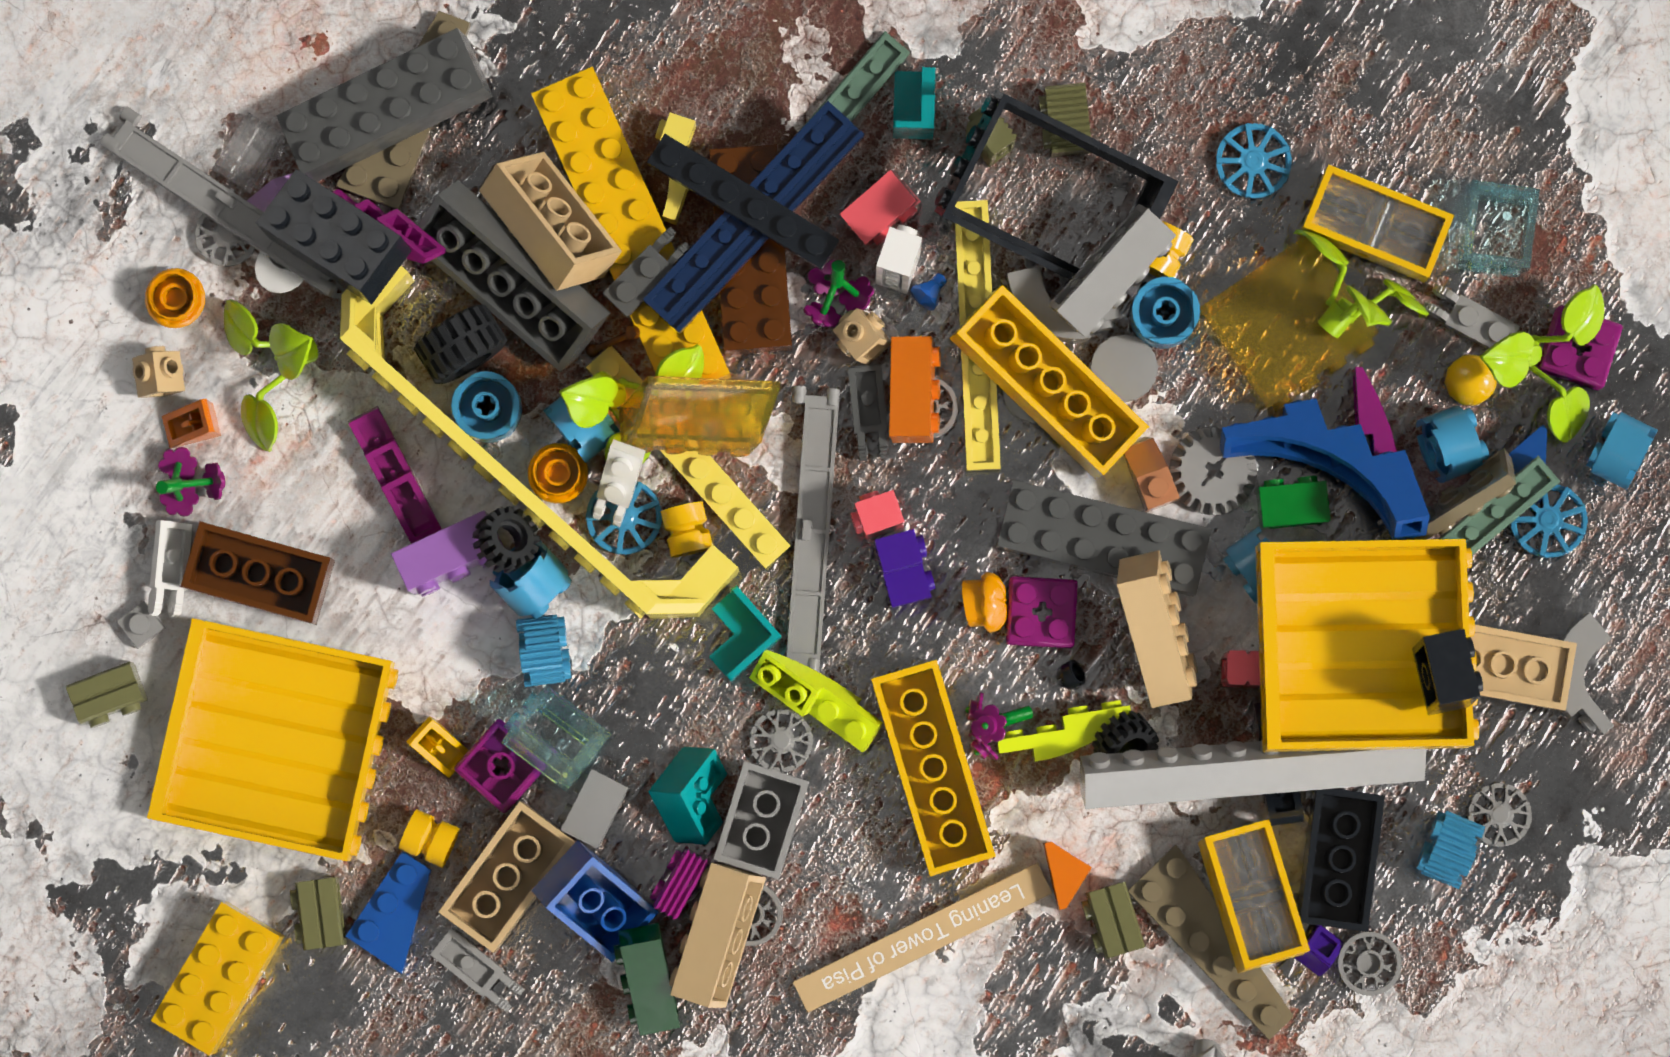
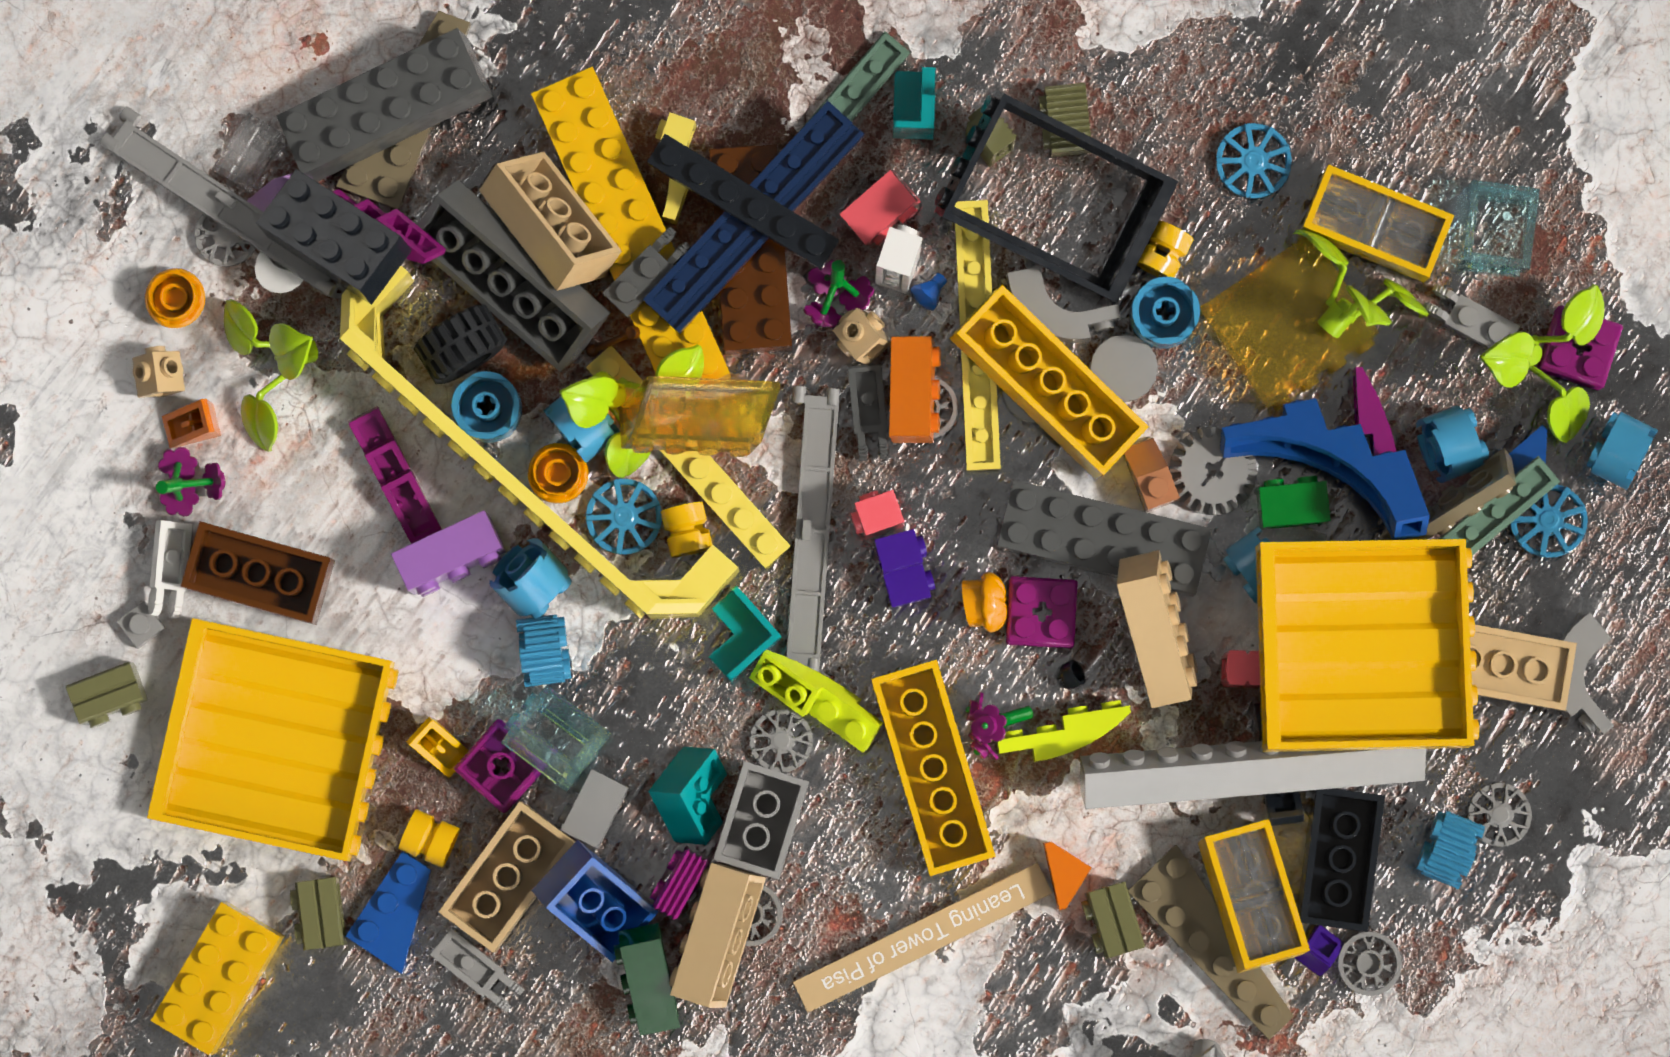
(519, 530): black tyre -> none
(619, 479): white hinge -> none
(1113, 270): light grey brick -> none
(1128, 730): black tyre -> none
(1447, 671): black brick -> none
(1469, 380): yellow hair -> none

